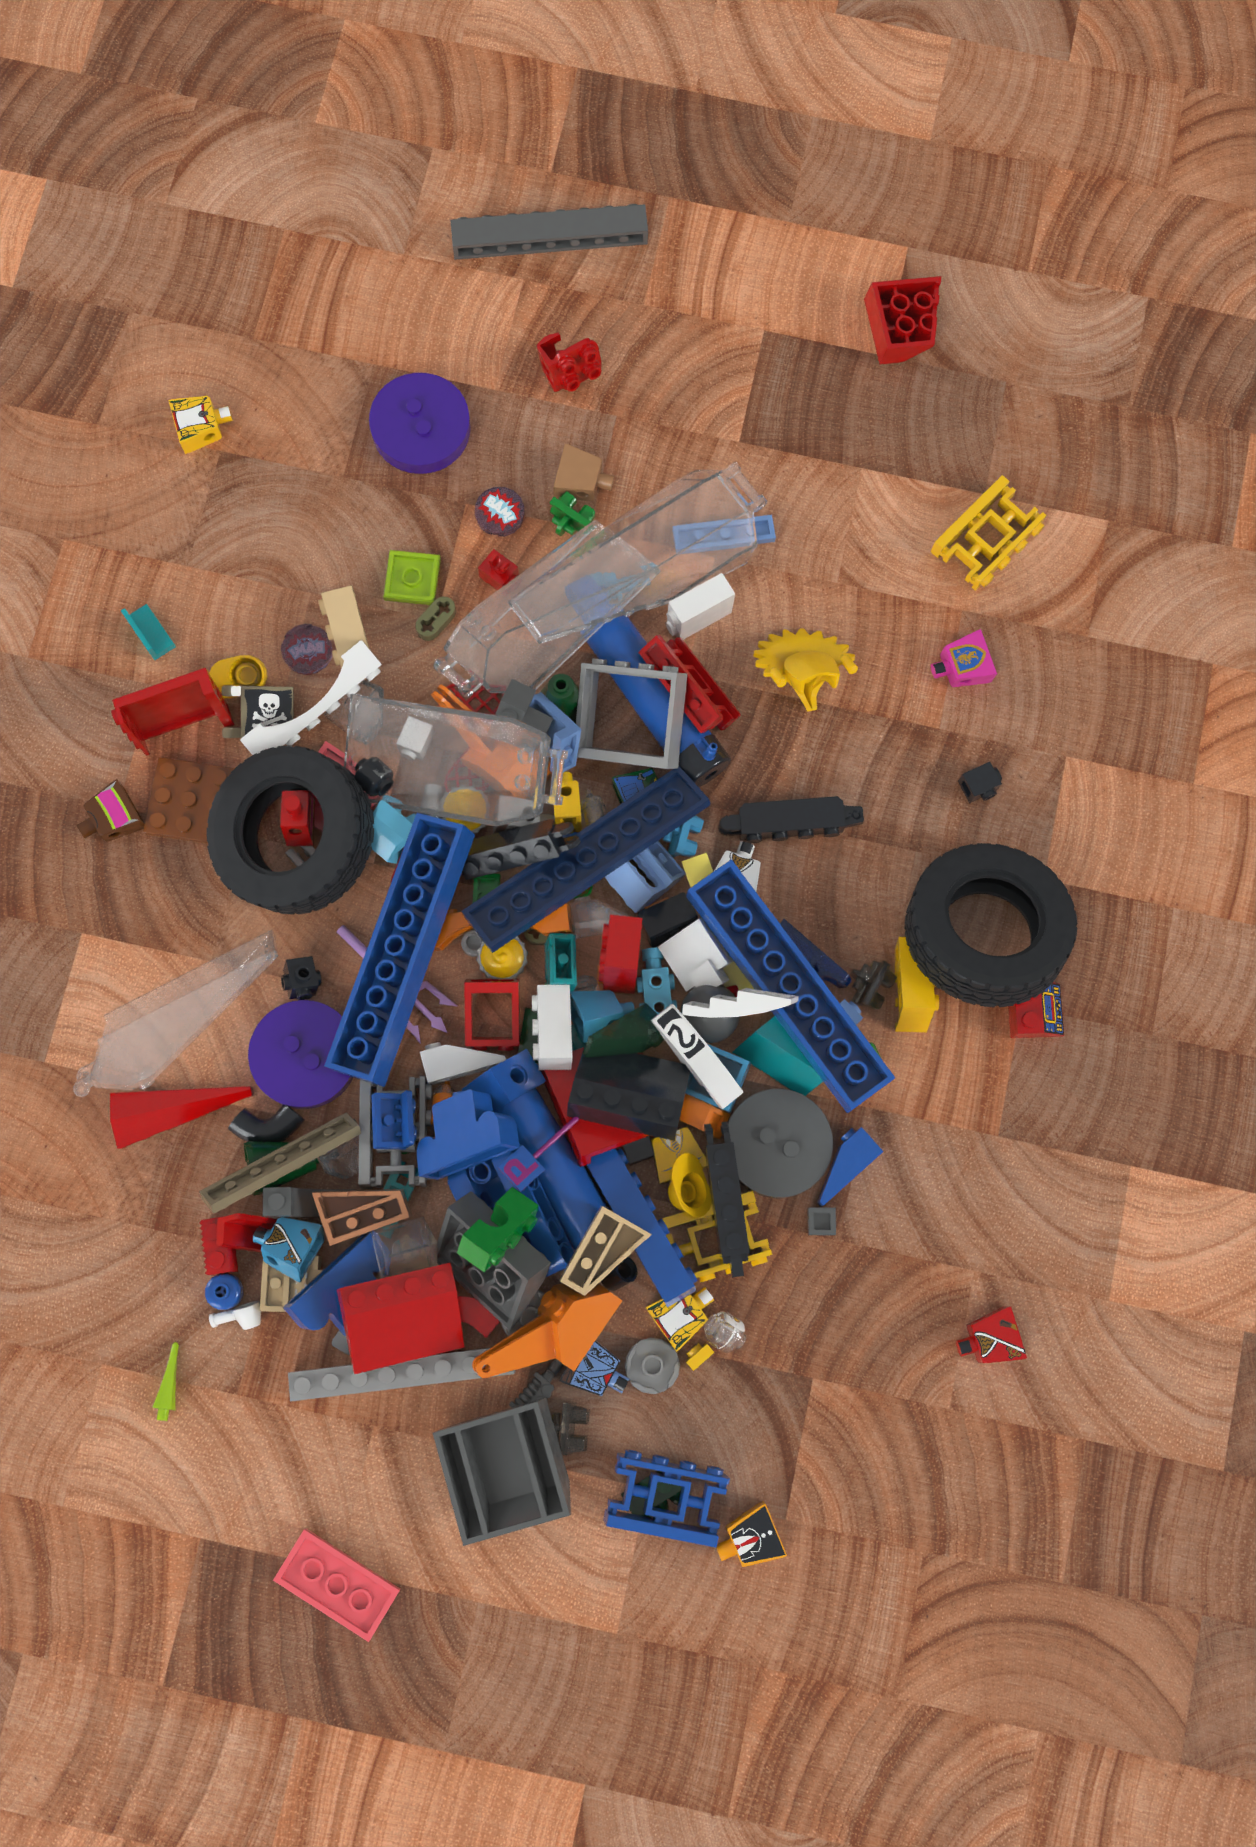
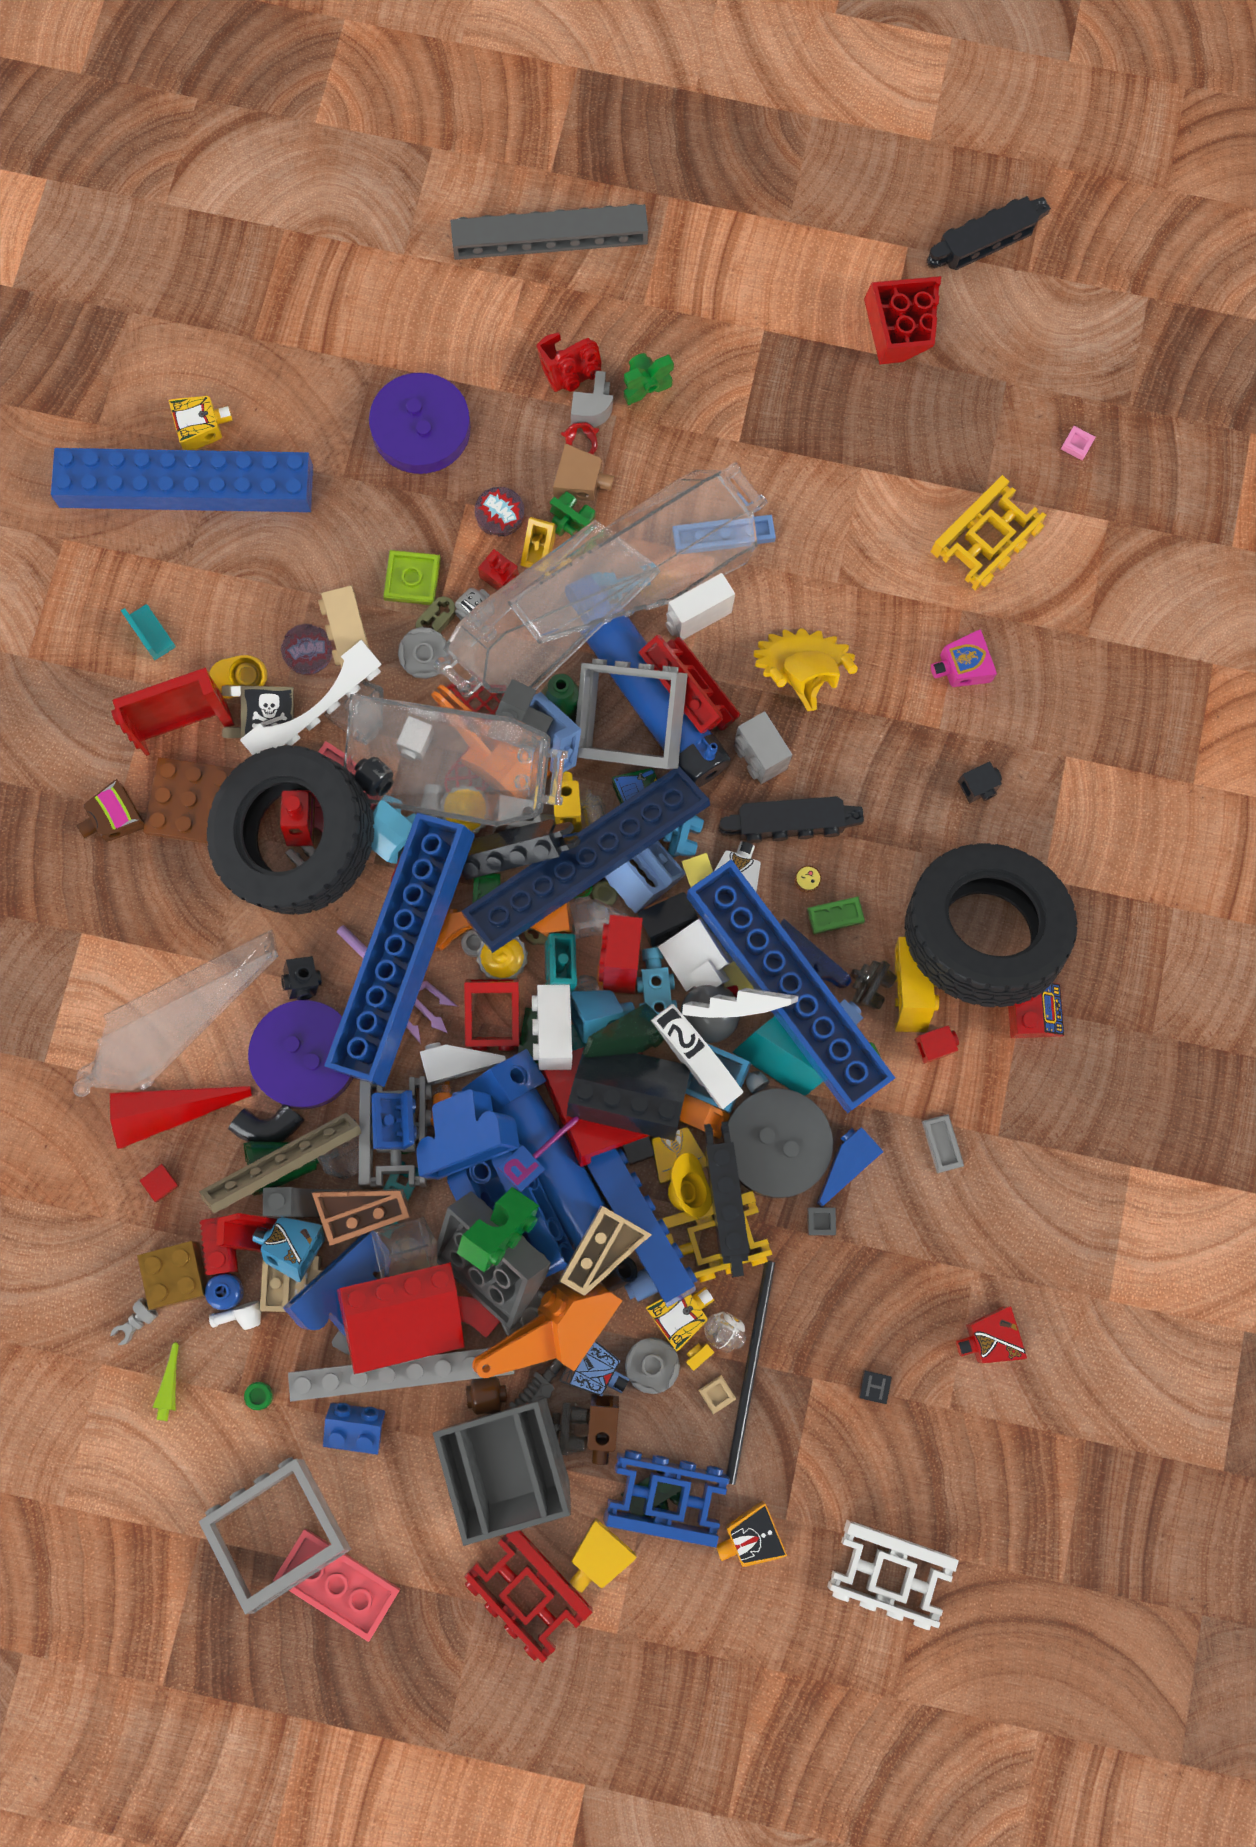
(136, 1320): none -> light grey piece
(159, 1183): none -> red tile
(173, 1275): none -> pearl gold brick
(182, 480): none -> blue brick
(258, 1396): none -> green tile
(338, 1547): none -> light grey window
(353, 1428): none -> blue bracket
(420, 650): none -> light grey tile
(469, 601): none -> light grey head
(485, 1395): none -> reddish brown head
(538, 541): none -> yellow slope
(546, 1575): none -> red fence
(587, 428): none -> red piece
(595, 406): none -> light grey brick
(600, 1557): none -> yellow torso
(603, 1418): none -> reddish brown torso
(605, 893): none -> olive tile
(641, 1287): none -> medium blue brick
(647, 376): none -> green plant
(717, 1394): none -> tan tile
(750, 1371): none -> black piece
(756, 1081): none -> light grey hinge
(762, 748): none -> light grey brick
(807, 879): none -> light yellow tile
(835, 915): none -> bright green plate
(875, 1387): none -> black tile
(898, 1553): none -> white fence
(937, 1044): none -> red brick
(942, 1143): none -> light grey tile
(988, 234): none -> black hinge
(1078, 443): none -> bright pink tile

